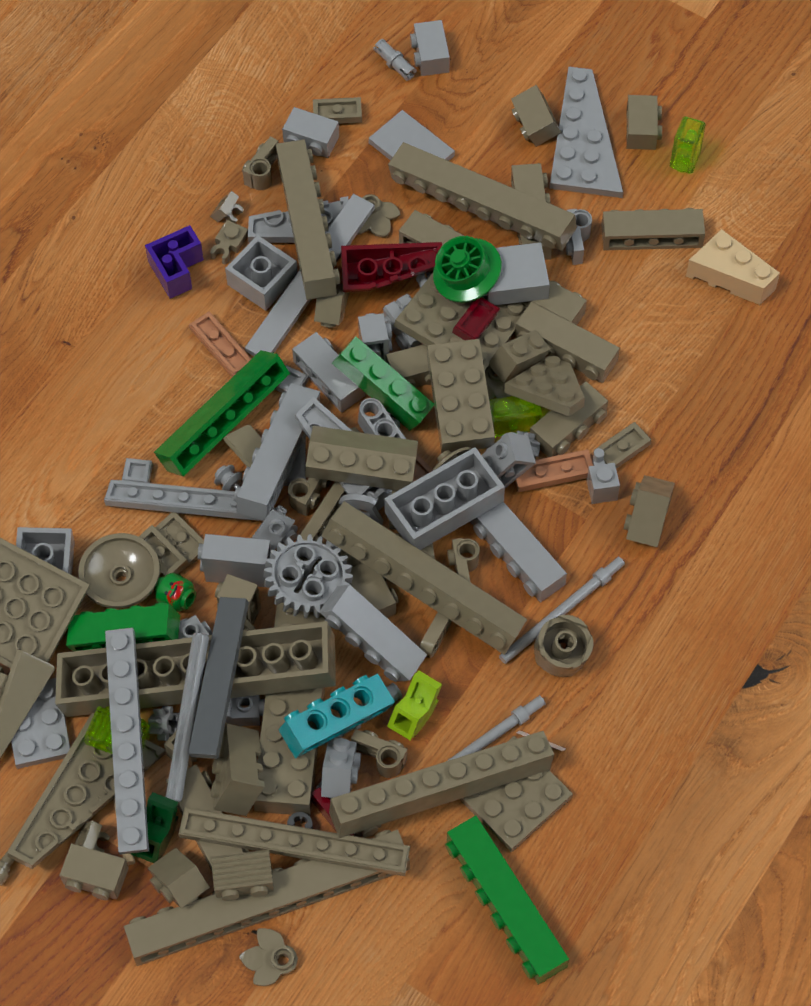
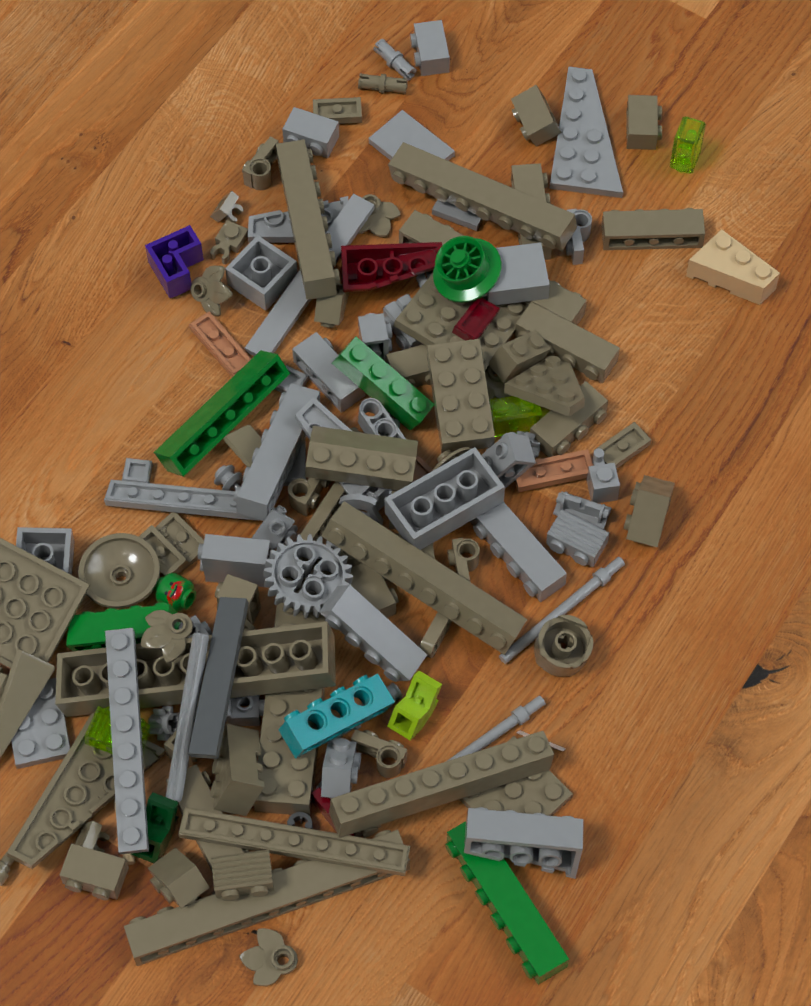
(164, 636): none -> dark tan plate
(213, 289): none -> dark tan plate
(382, 83): none -> dark tan pin
(452, 213): none -> light grey tile
(525, 838): none -> light grey wedge
(577, 538): none -> light grey brick
(582, 508): none -> light grey hinge

